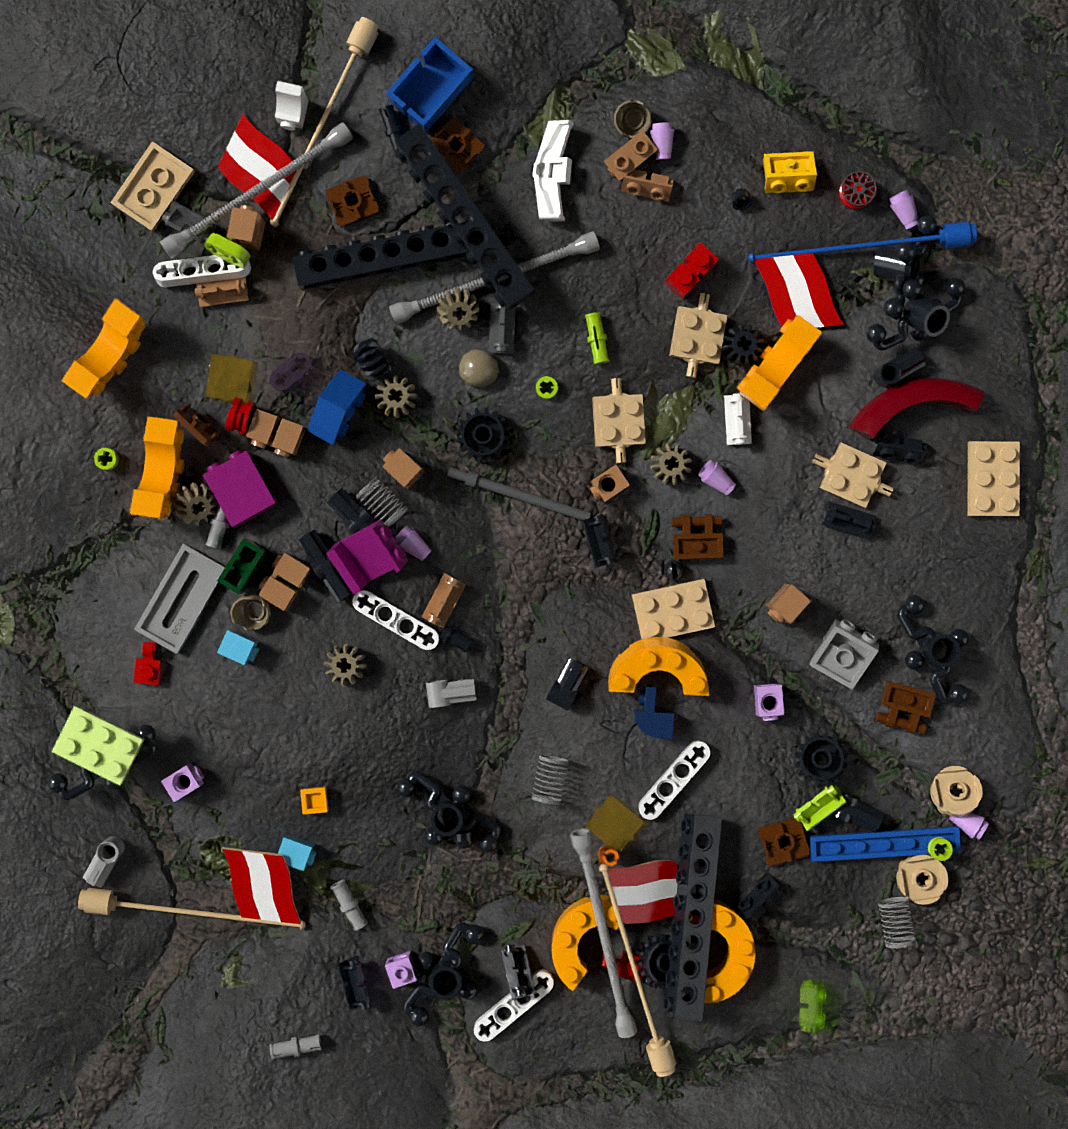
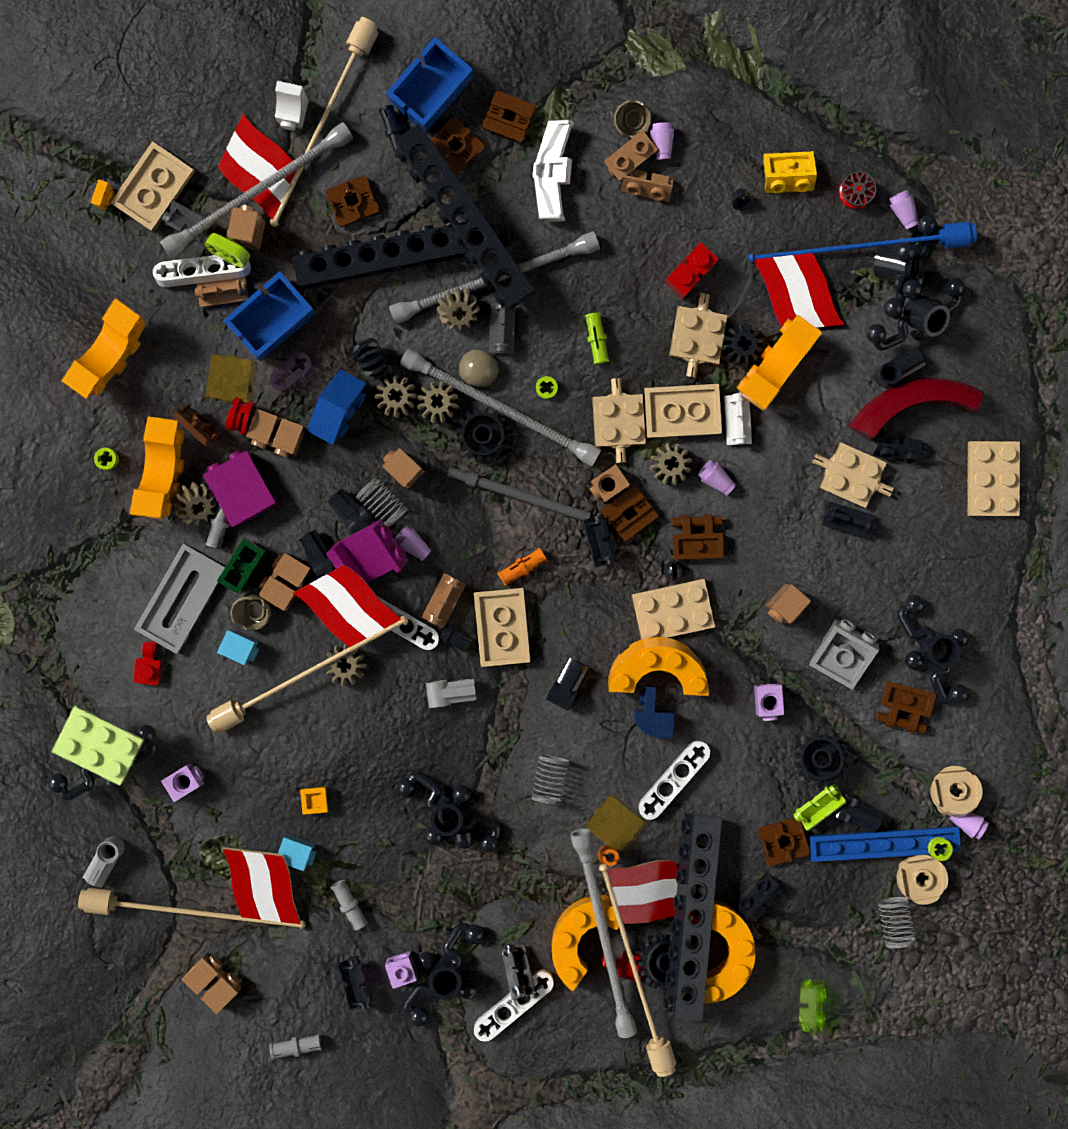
(102, 195): none -> light orange plate
(221, 991): none -> medium nougat piece
(271, 318): none -> blue piece
(347, 610): none -> flag
(415, 362): none -> light grey hose
(429, 403): none -> dark tan gear
(502, 627): none -> tan plate
(506, 103): none -> reddish brown piece
(522, 566): none -> orange pin
(644, 515): none -> reddish brown piece
(683, 411): none -> tan plate

